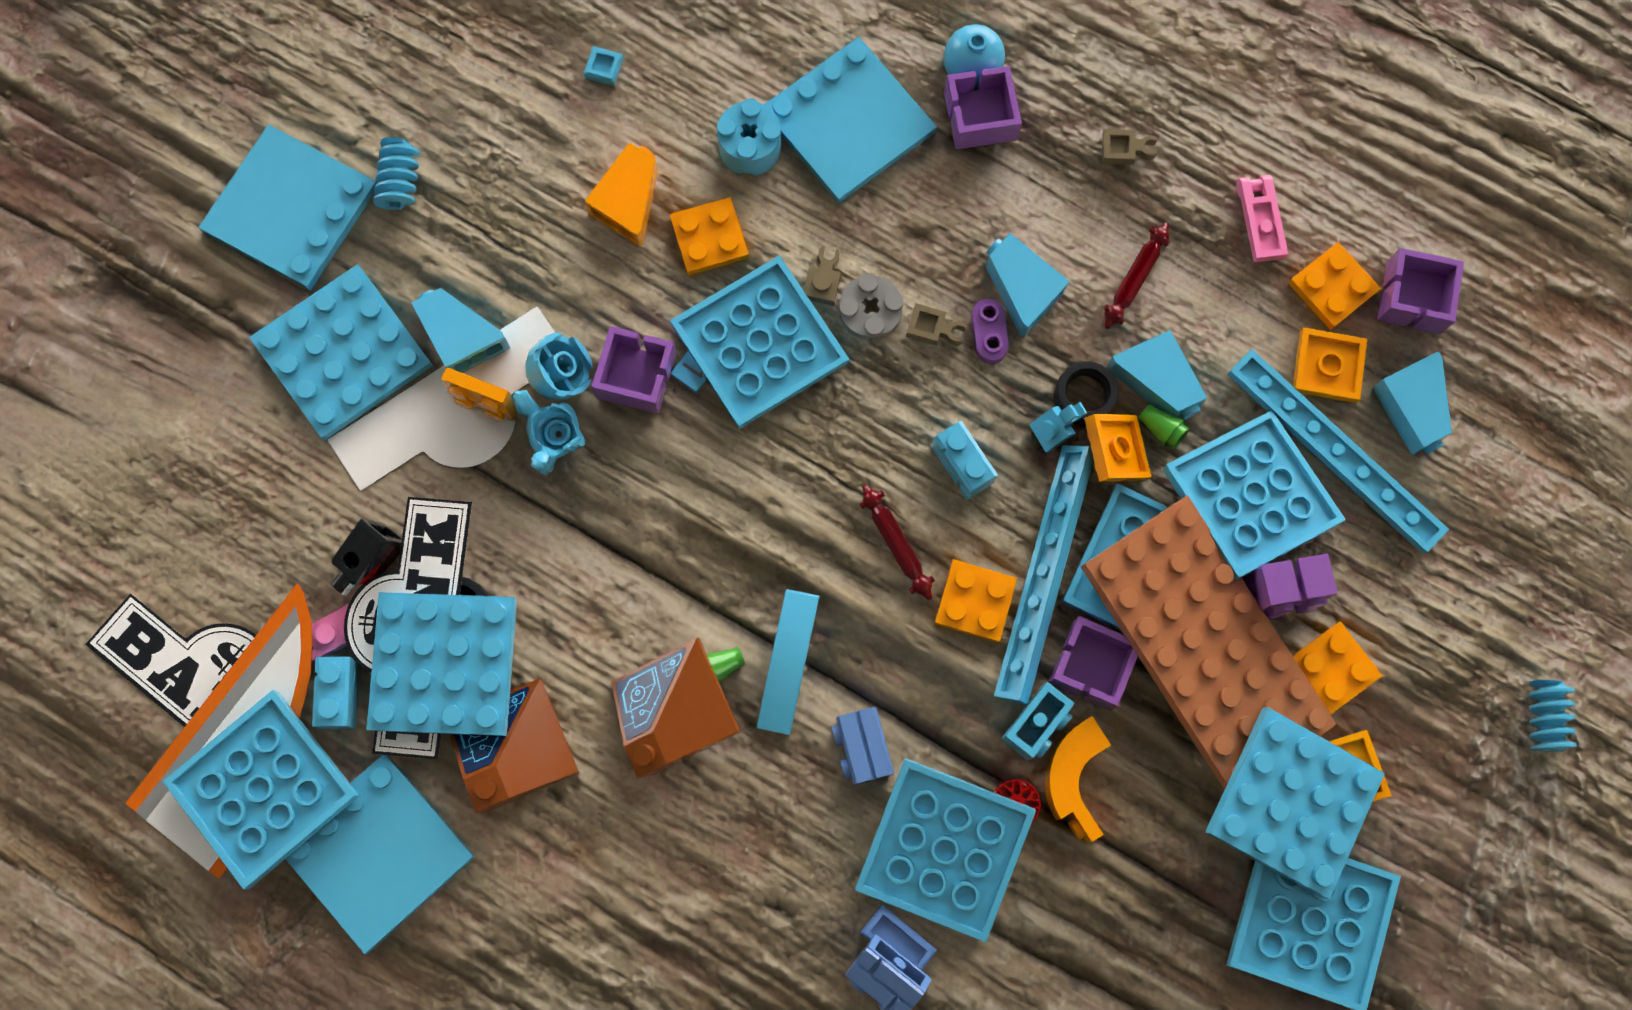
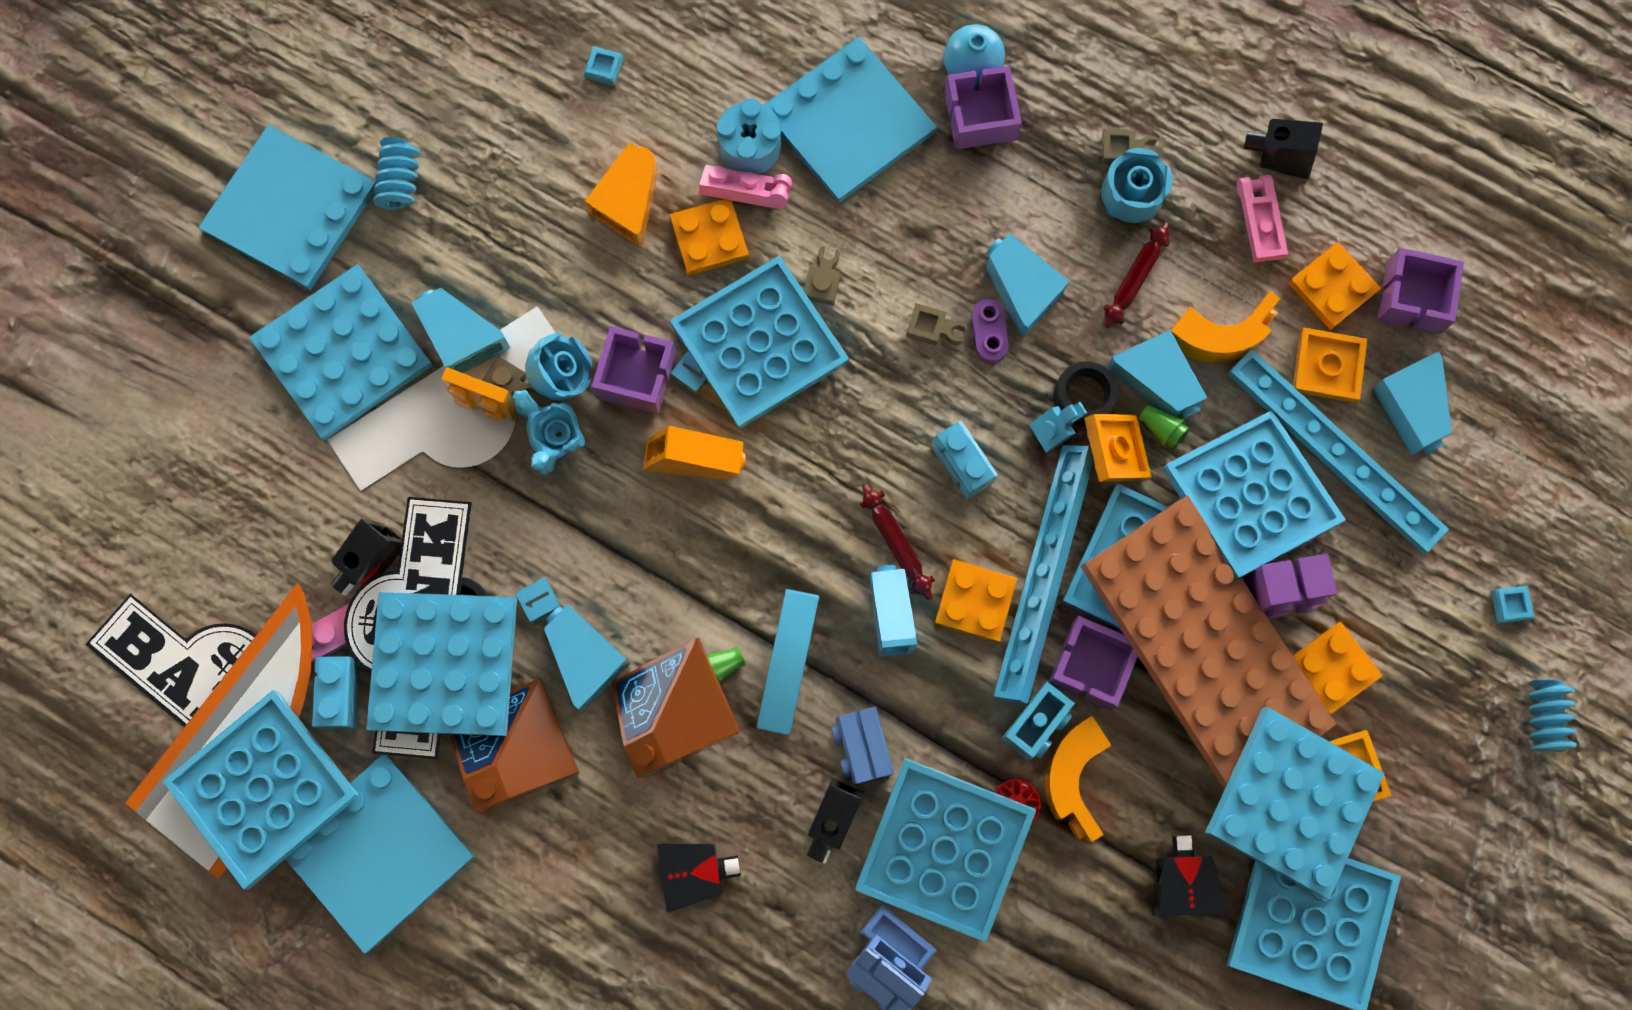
(507, 377): none -> dark tan plate
(538, 600): none -> medium azure tile
(583, 656): none -> medium azure slope
(693, 454): none -> light orange slope
(693, 873): none -> black torso
(745, 186): none -> bright pink plate
(839, 806): none -> black torso
(869, 289): light grey plate -> none
(892, 611): none -> slope
(1136, 186): none -> medium azure brick
(1186, 883): none -> black torso
(1220, 343): none -> light orange arch
(1287, 146): none -> black torso
(1512, 604): none -> medium azure tile

